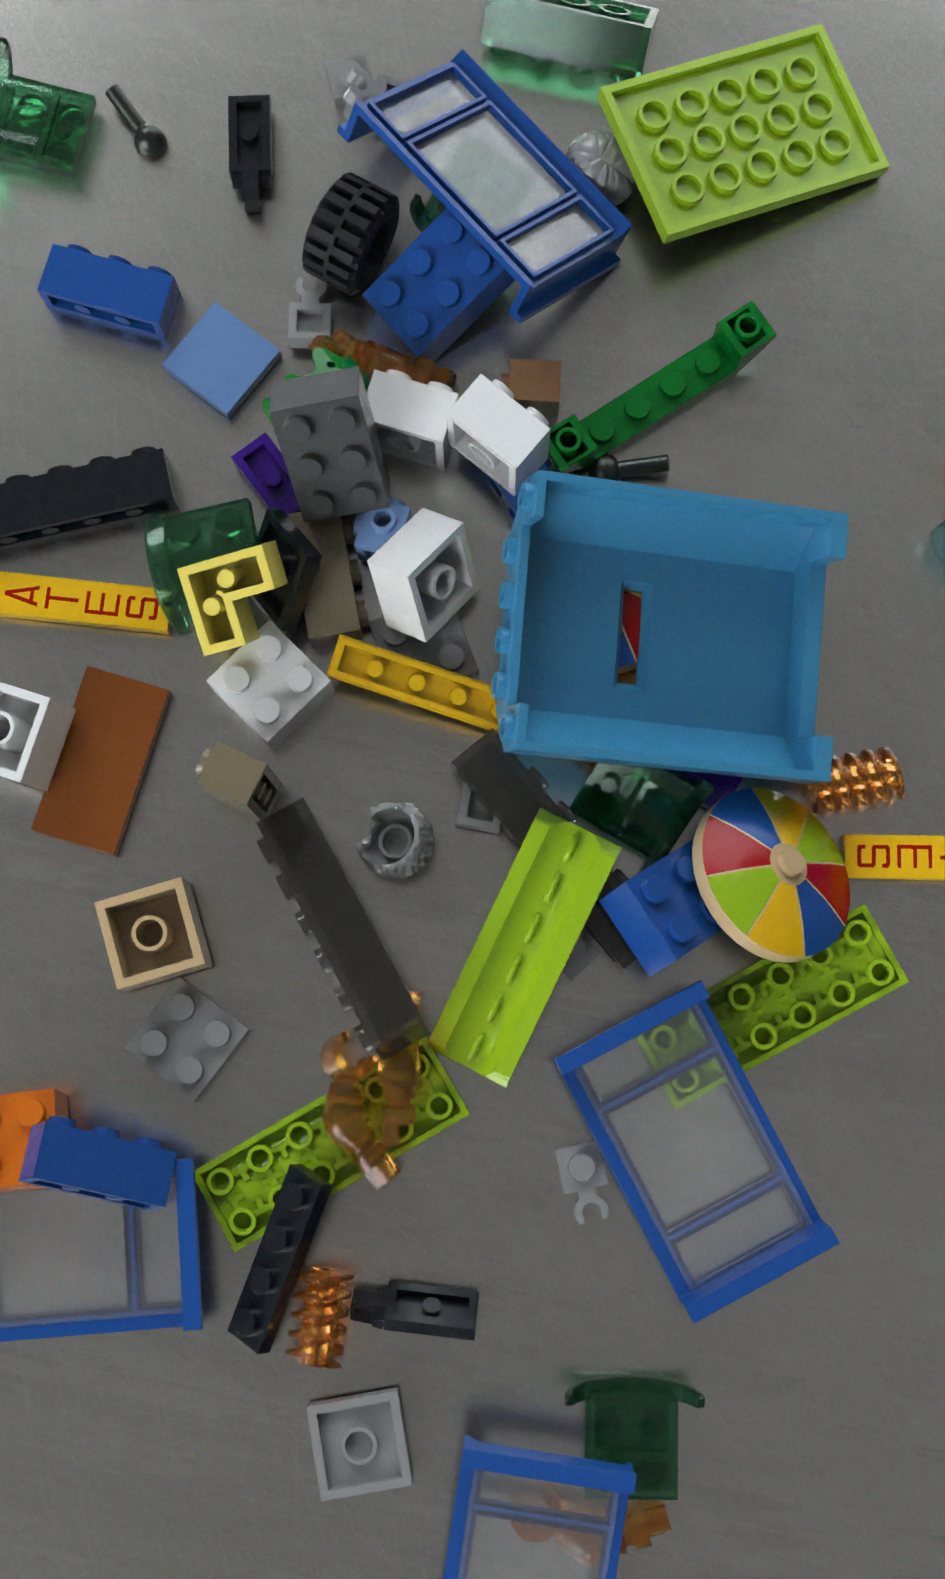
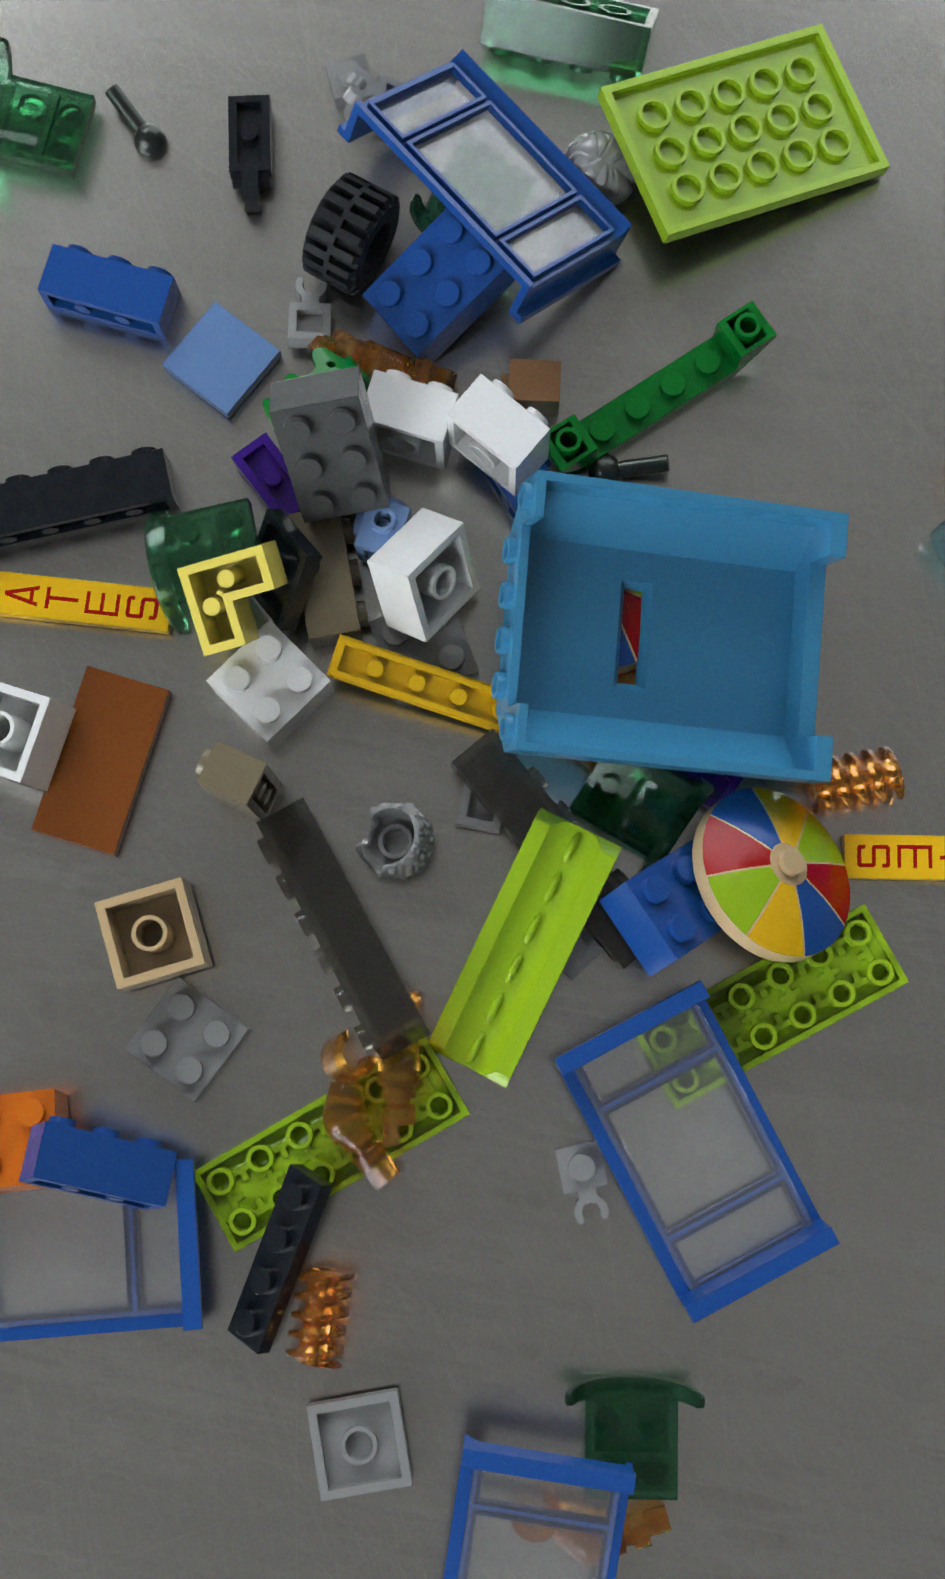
(418, 1309): black hinge -> none

